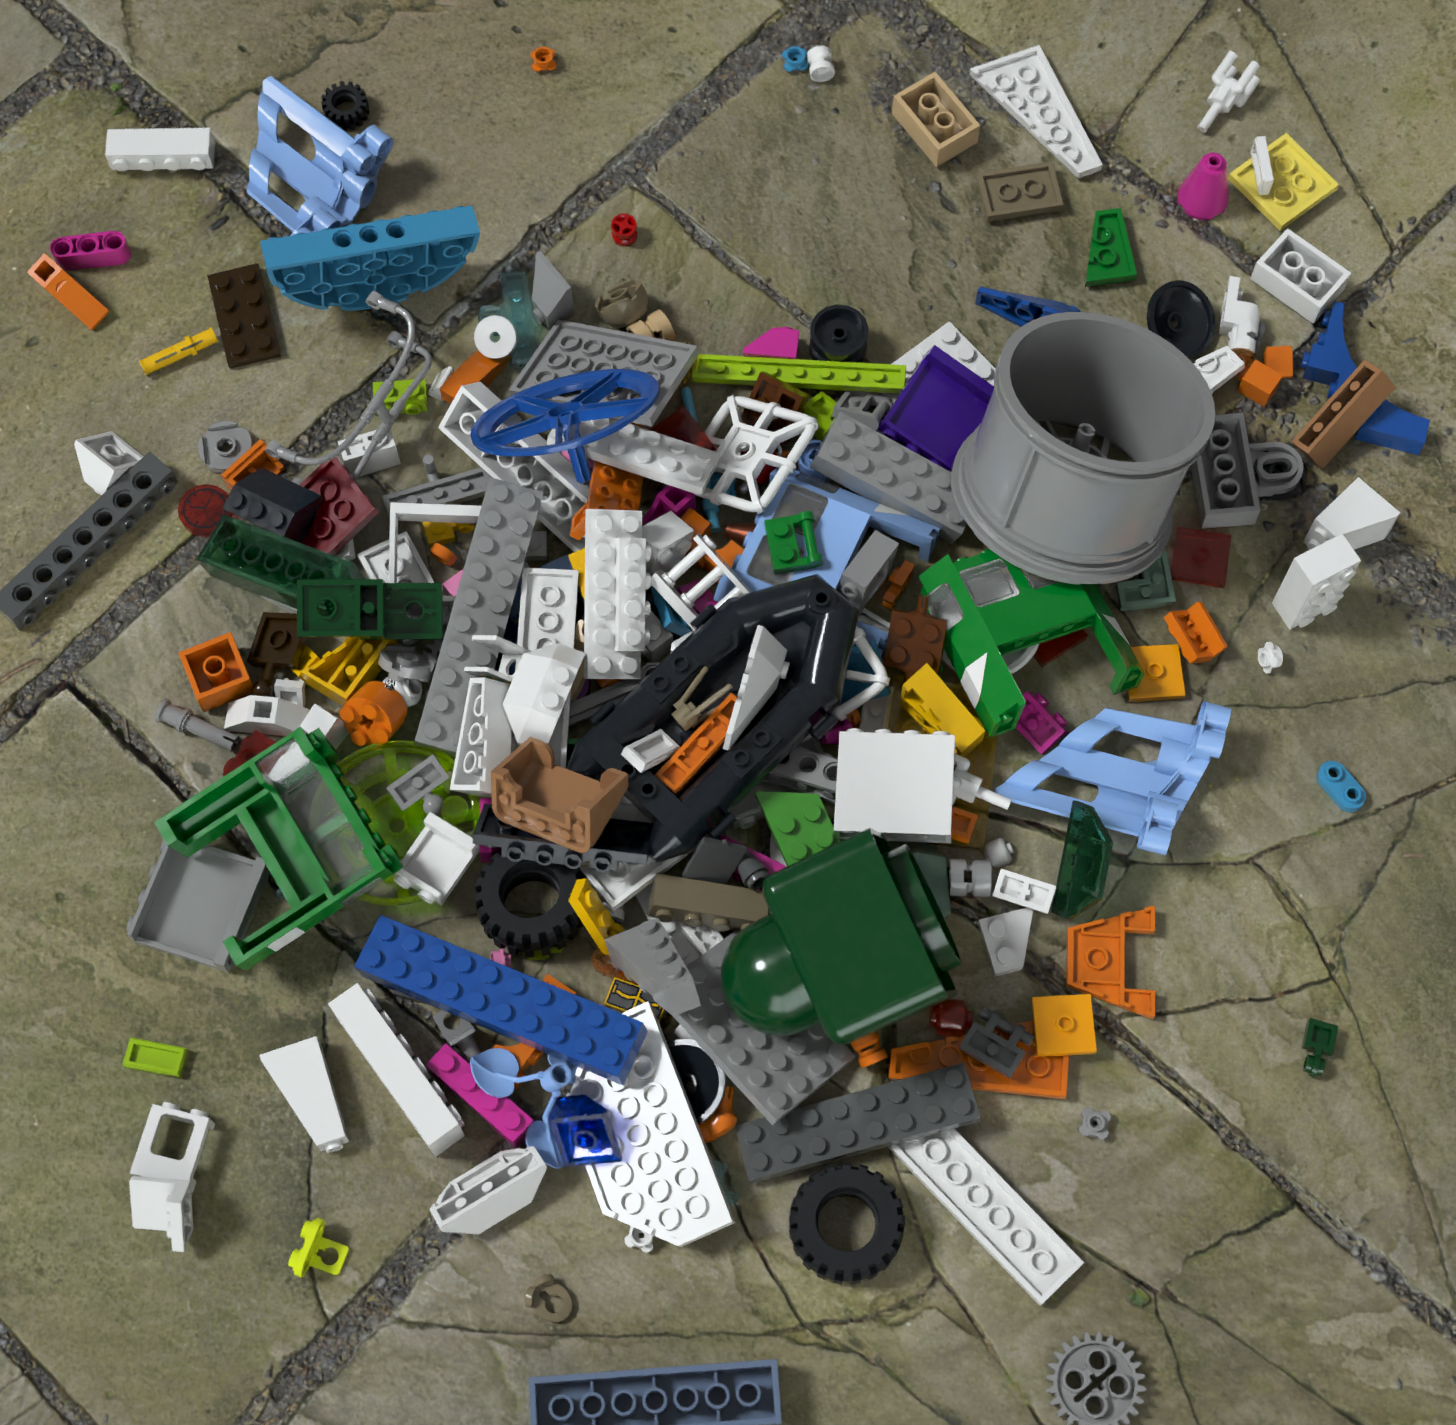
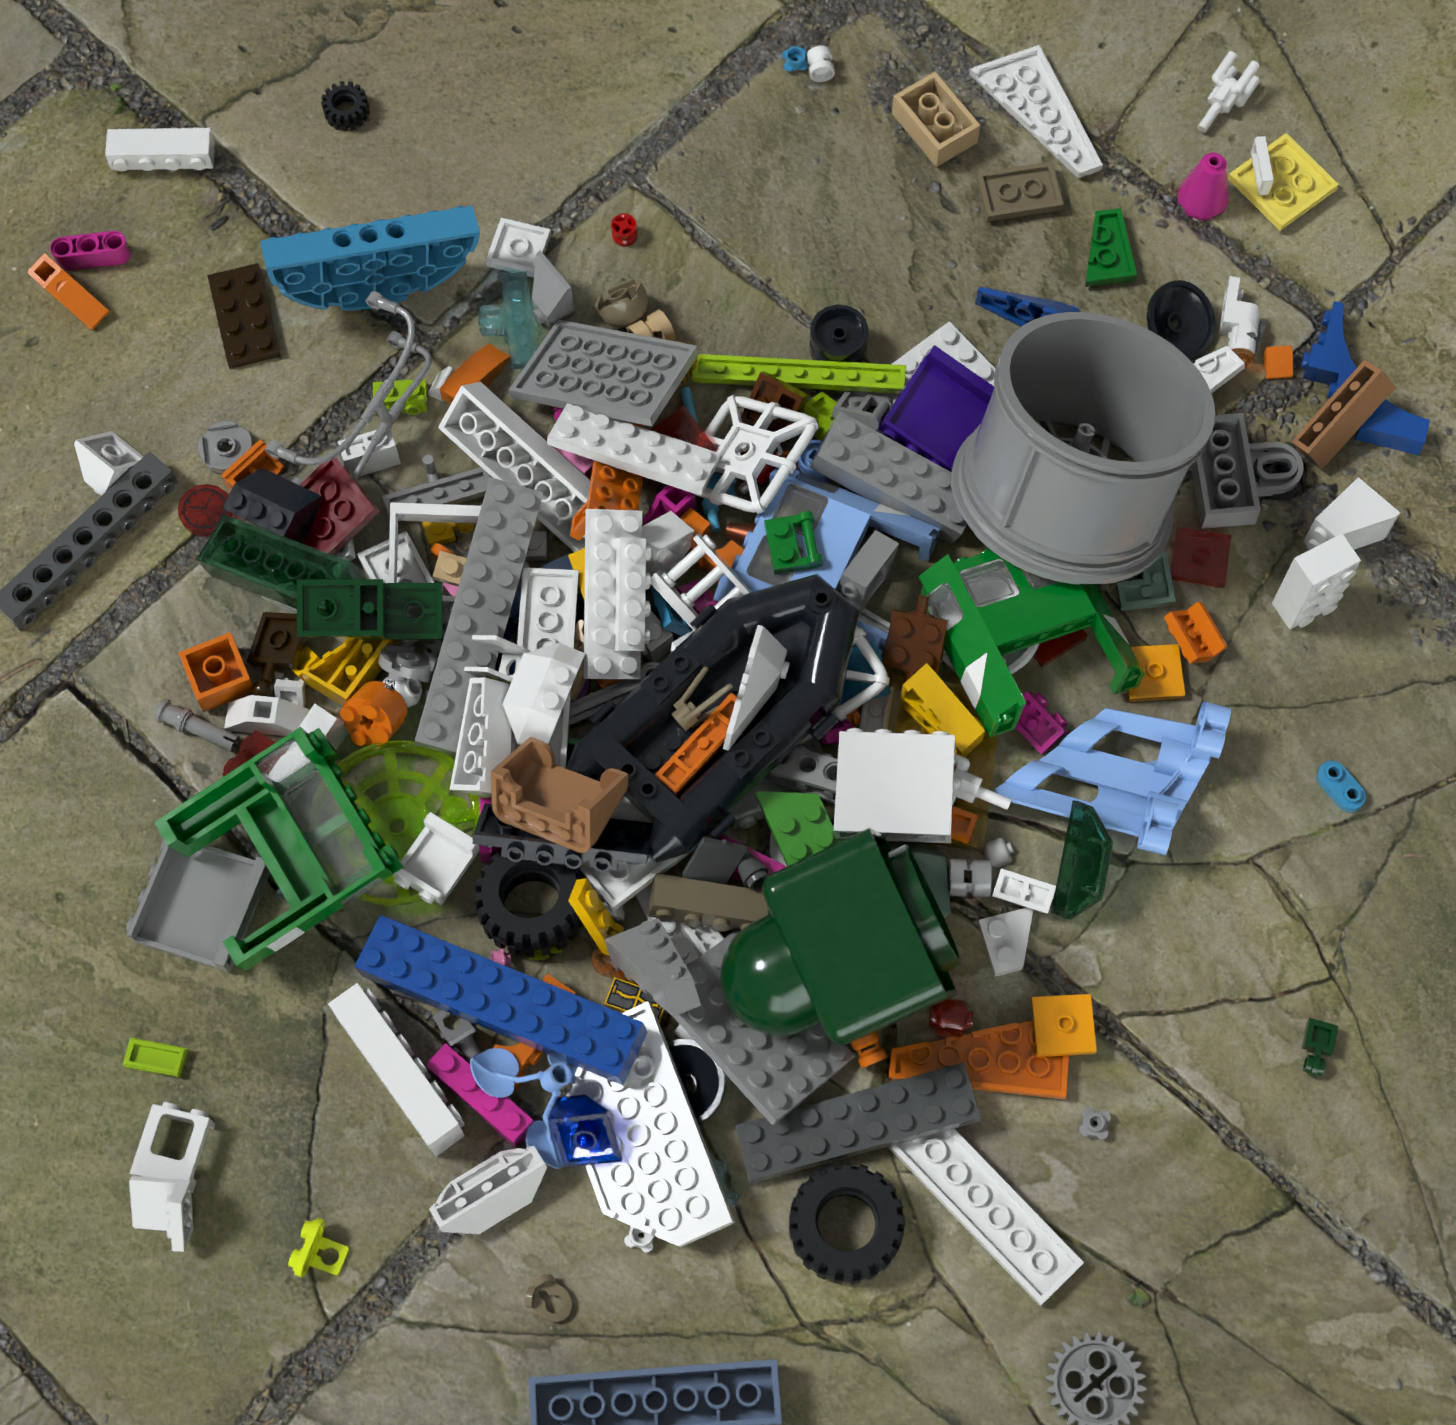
(208, 338): yellow pin -> none
(307, 1085): white slope -> none
(333, 183): light blue panel -> none
(419, 784): light grey plate -> none
(449, 568): none -> tan plate
(507, 332): white piece -> none
(516, 246): none -> white plate
(543, 53): orange plate -> none
(565, 416): blue wheel -> none
(650, 750): white tile -> none
(721, 1121): orange arm -> none
(775, 343): dark pink slope -> none
(900, 579): orange plate -> none
(992, 1049): dark grey plate -> none
(1098, 960): orange wing -> none
(1259, 382): orange brick -> none
(1270, 657): white plate -> none
(1300, 275): white brick -> none

